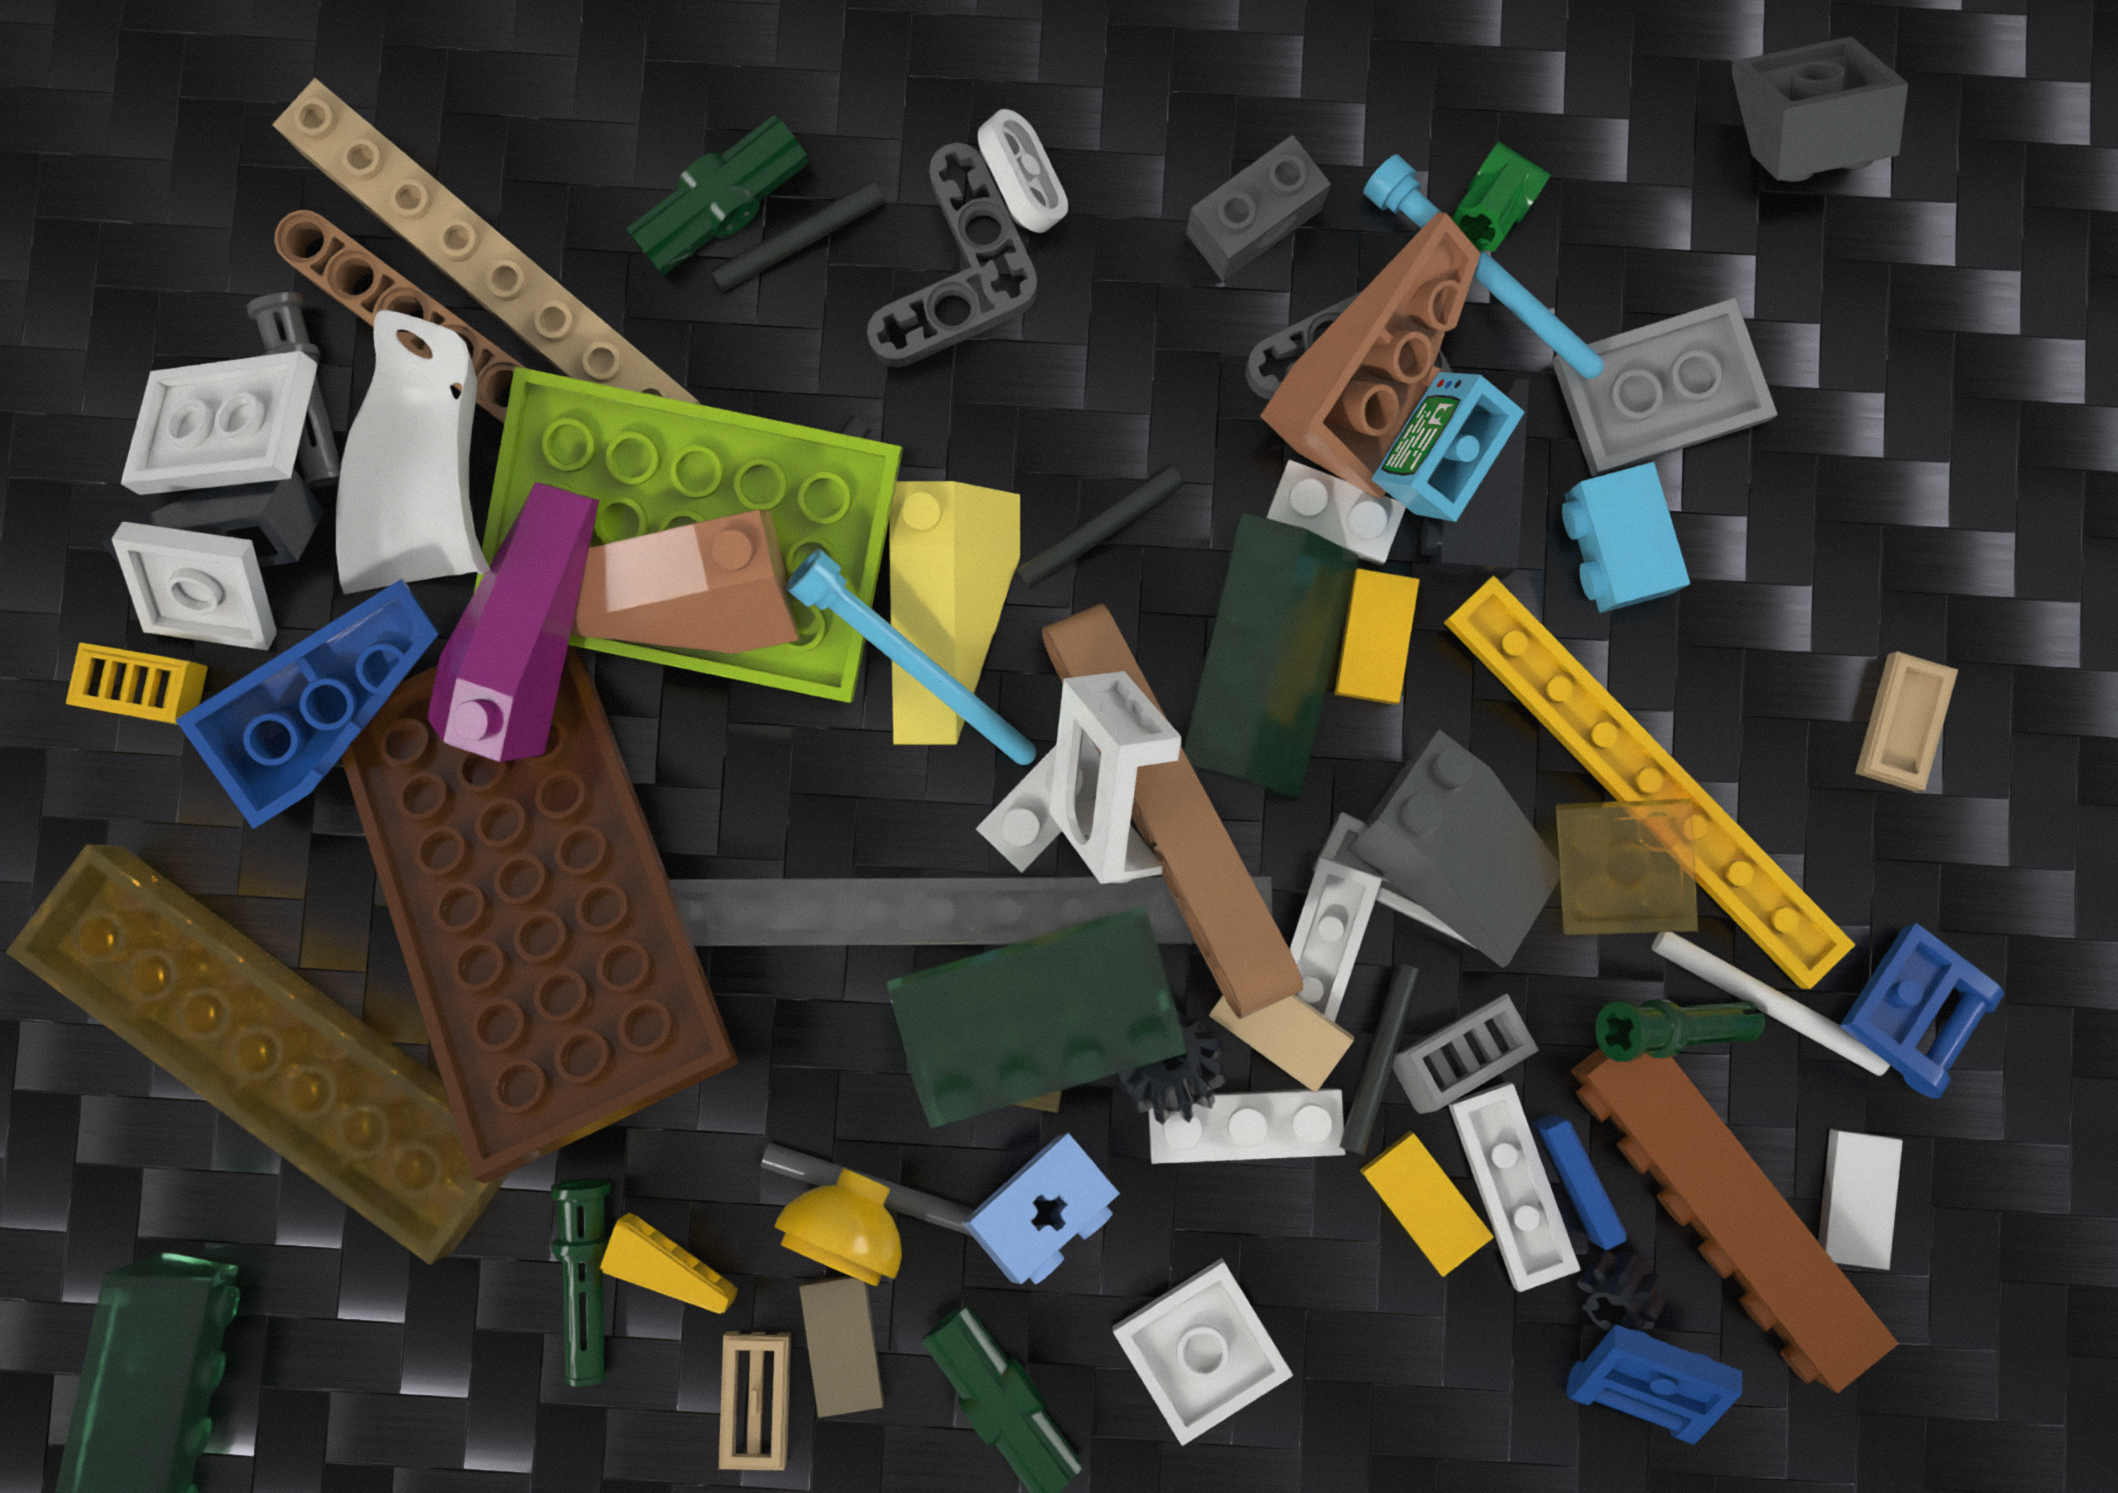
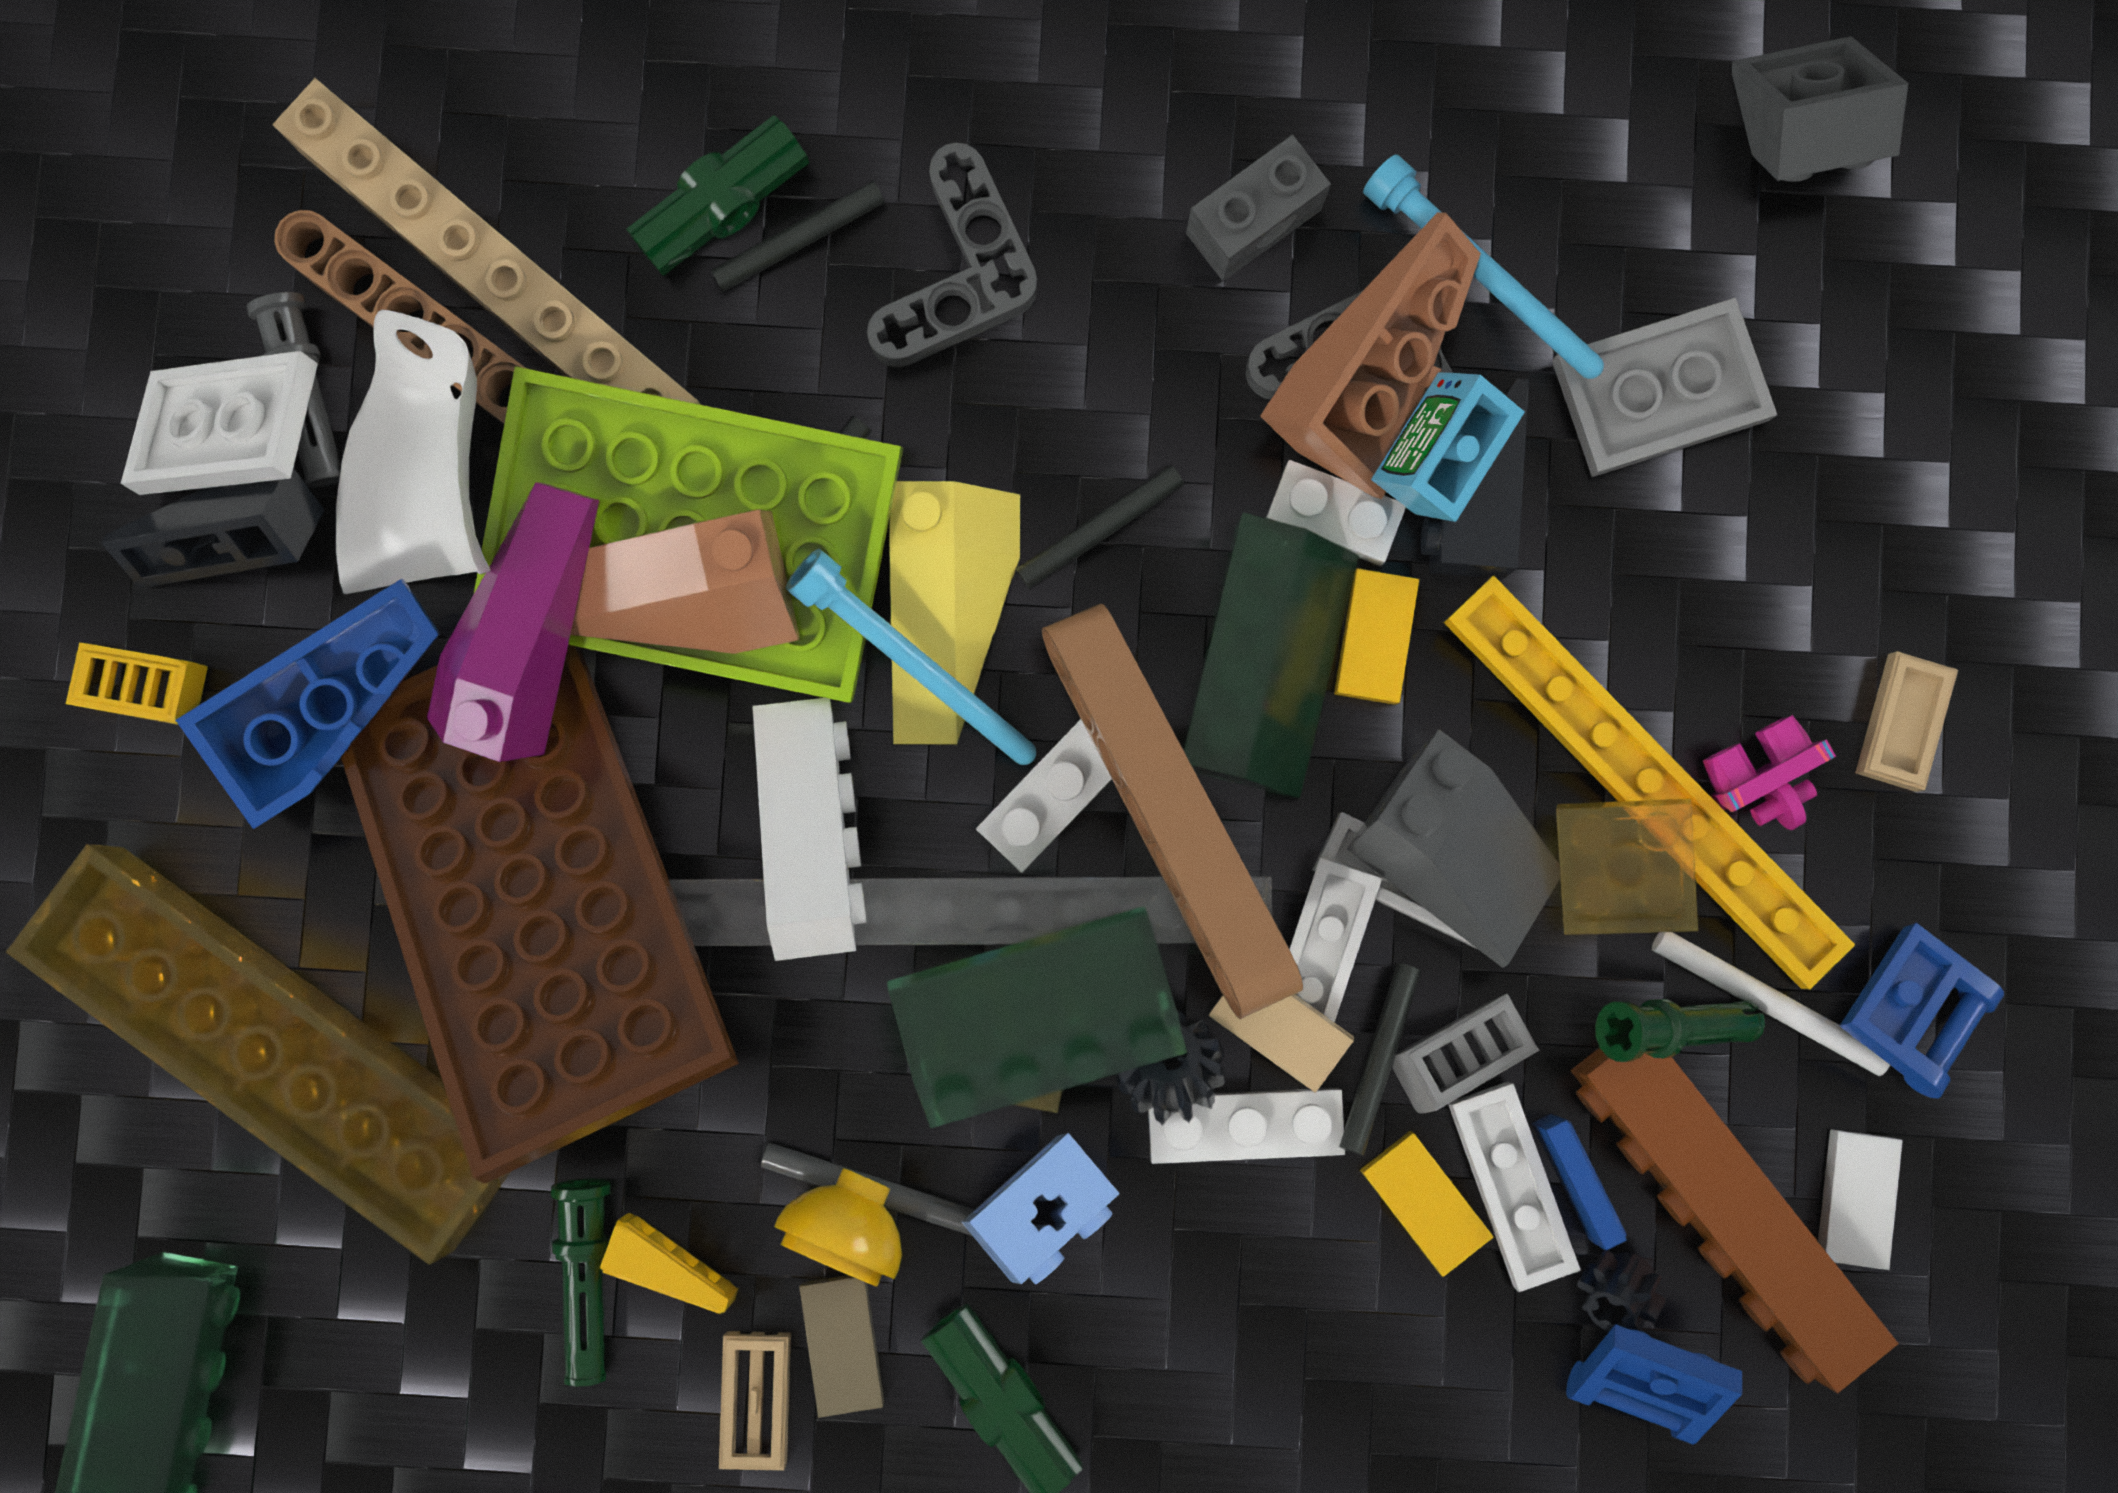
(195, 585): white plate -> none
(804, 830): none -> white brick
(1022, 171): white plate -> none
(1129, 736): white panel -> none
(1202, 1351): white plate -> none
(1498, 197): green piece -> none
(1624, 538): medium azure brick -> none
(1790, 757): none -> dark pink hips

